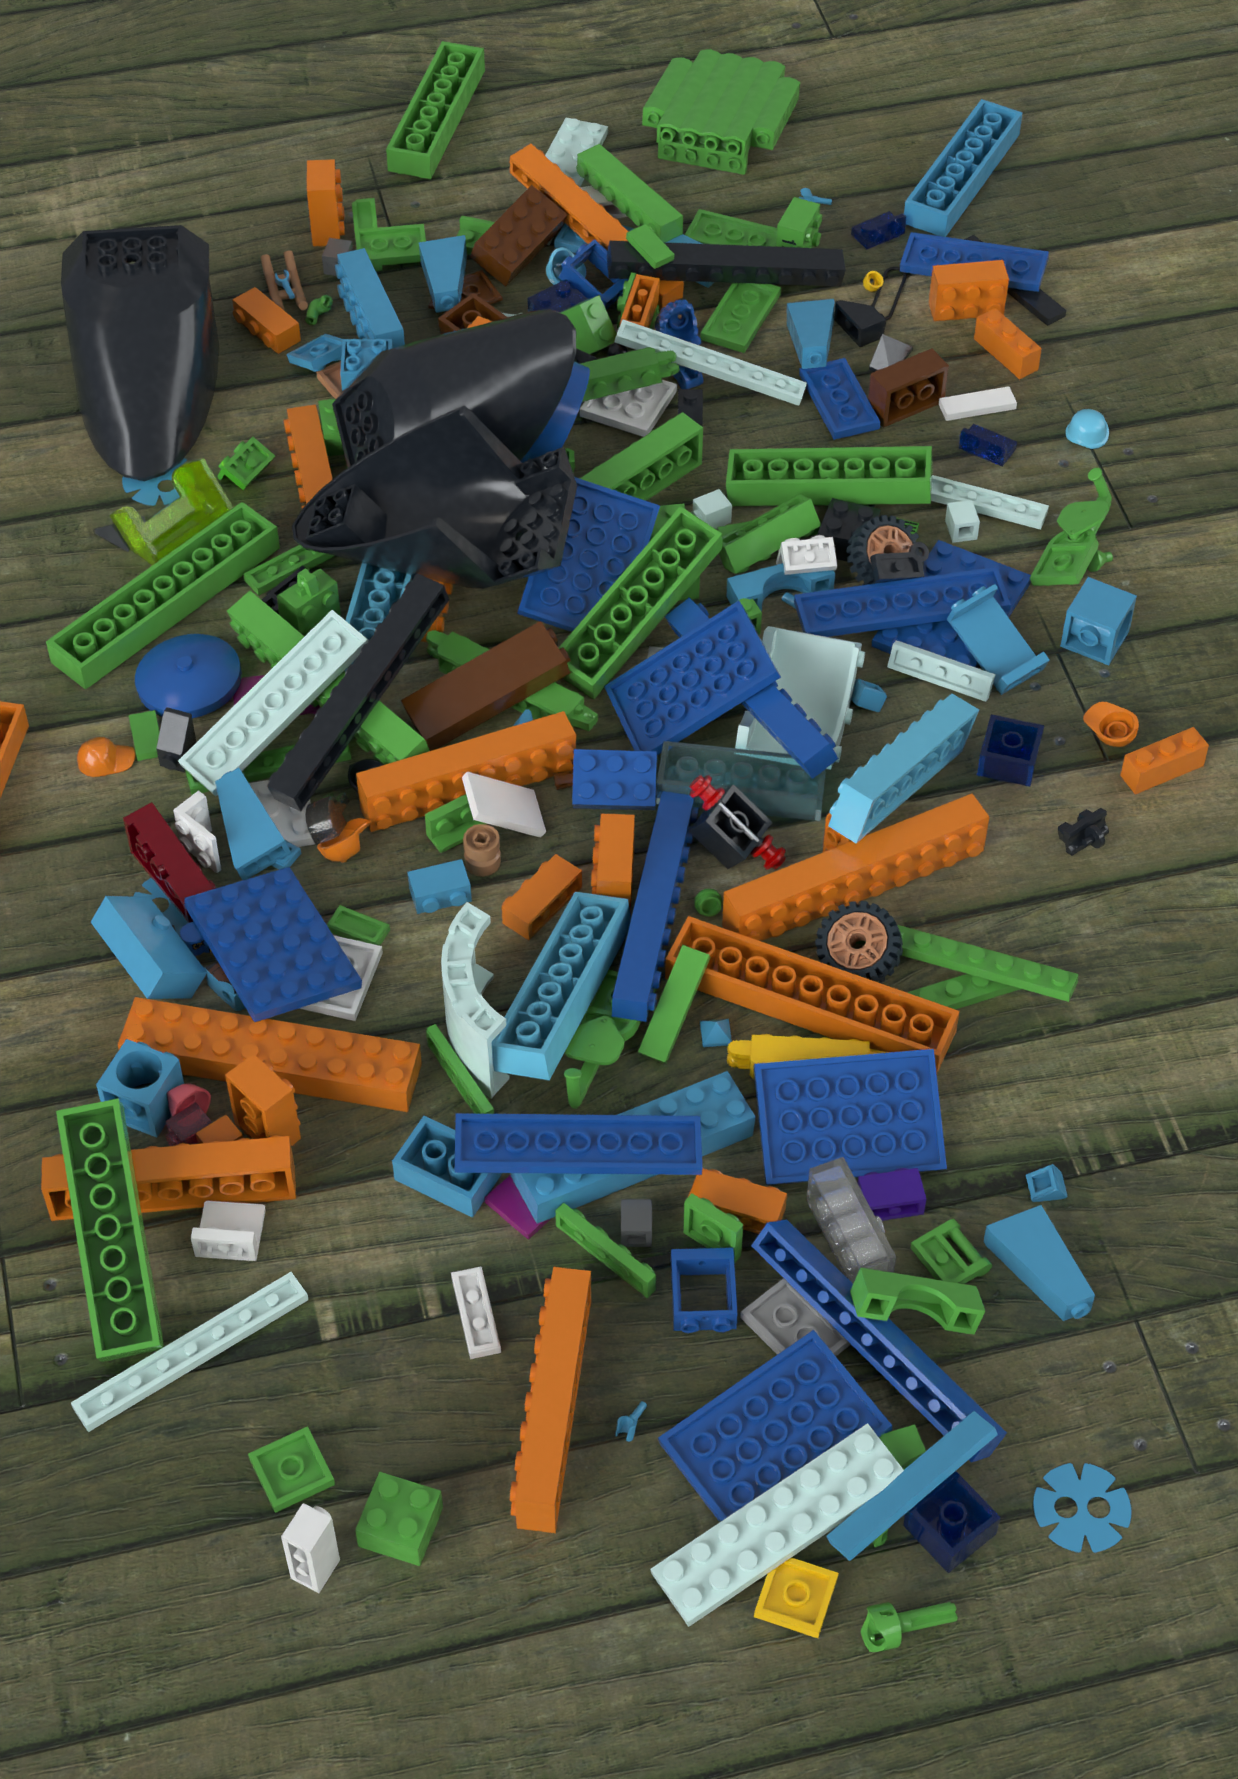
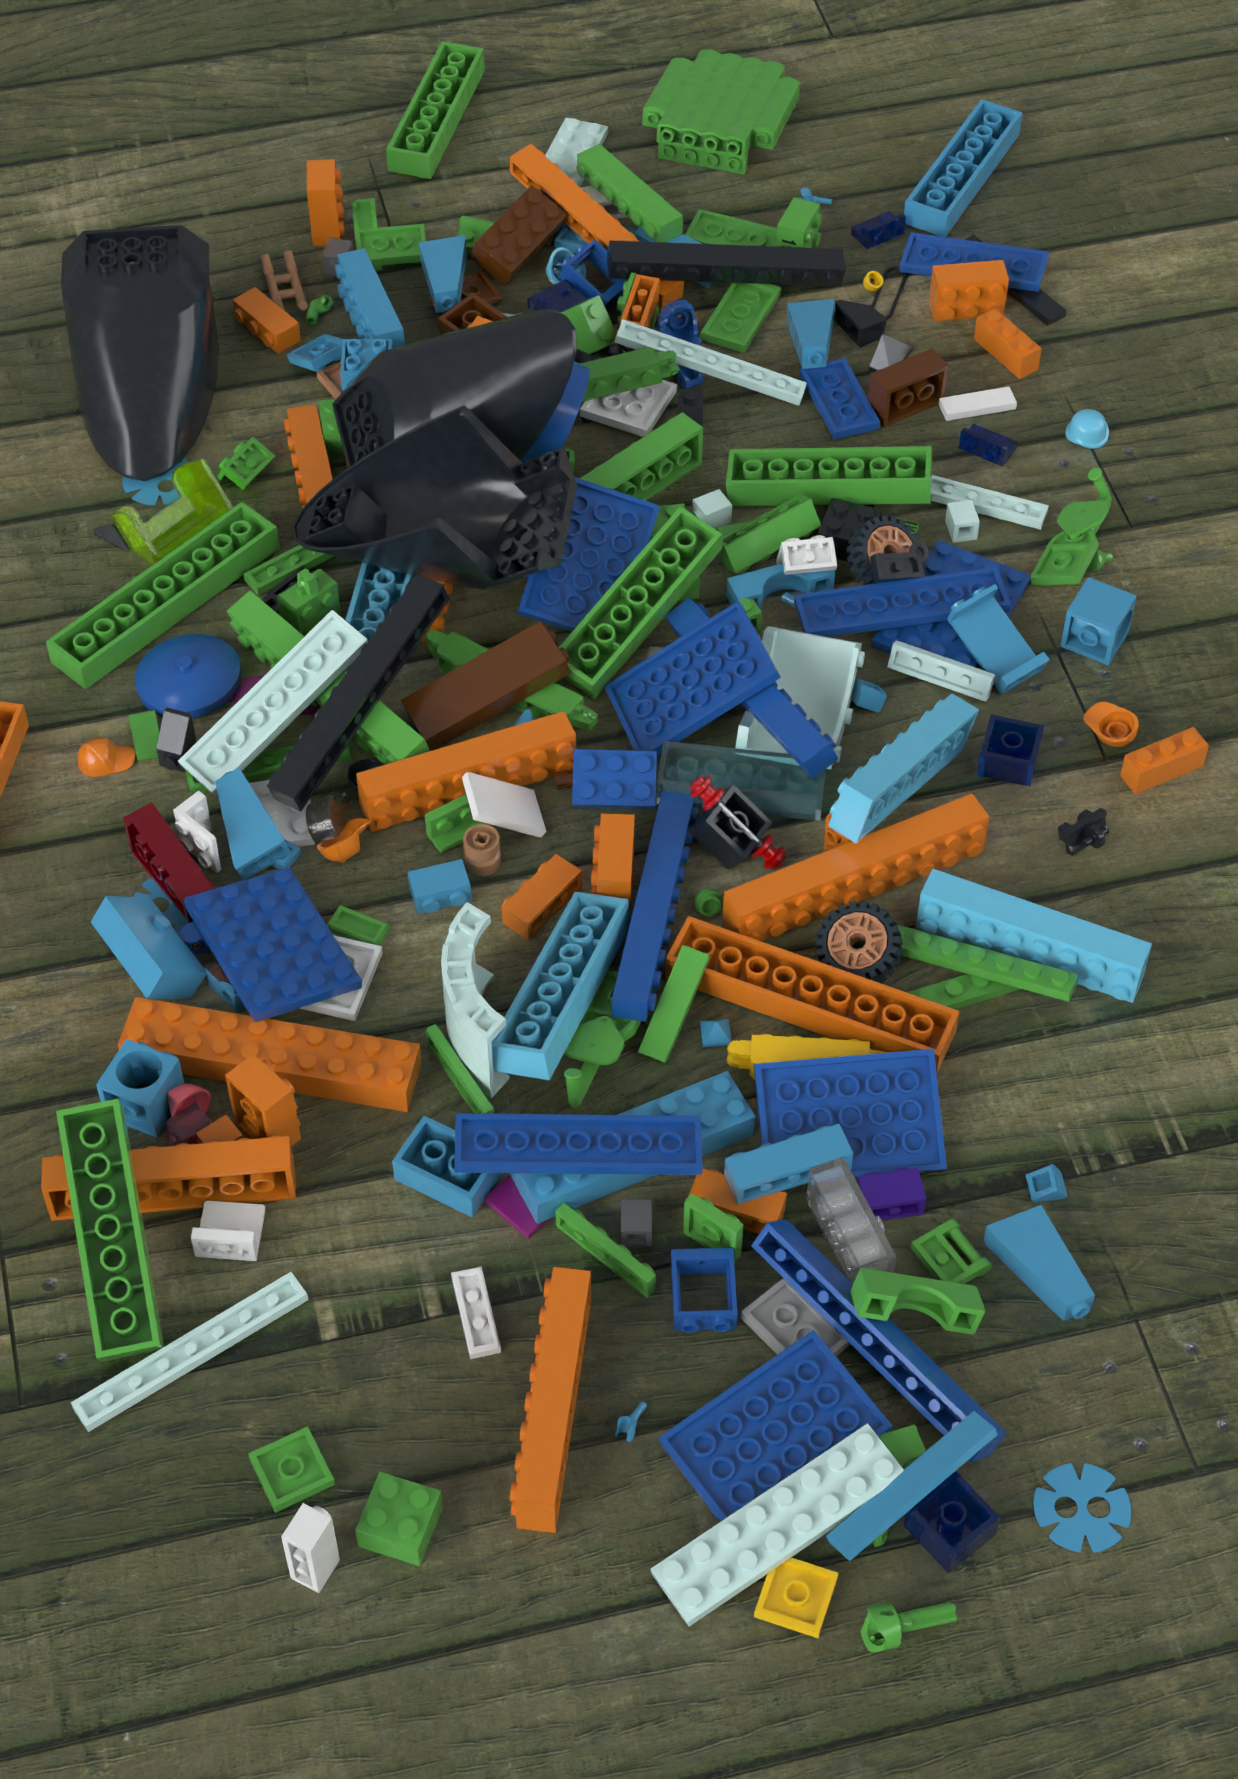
(285, 283): dark azure hand -> none
(650, 246): bright green tile -> none
(784, 1163): none -> dark azure brick
(1032, 932): none -> medium azure brick

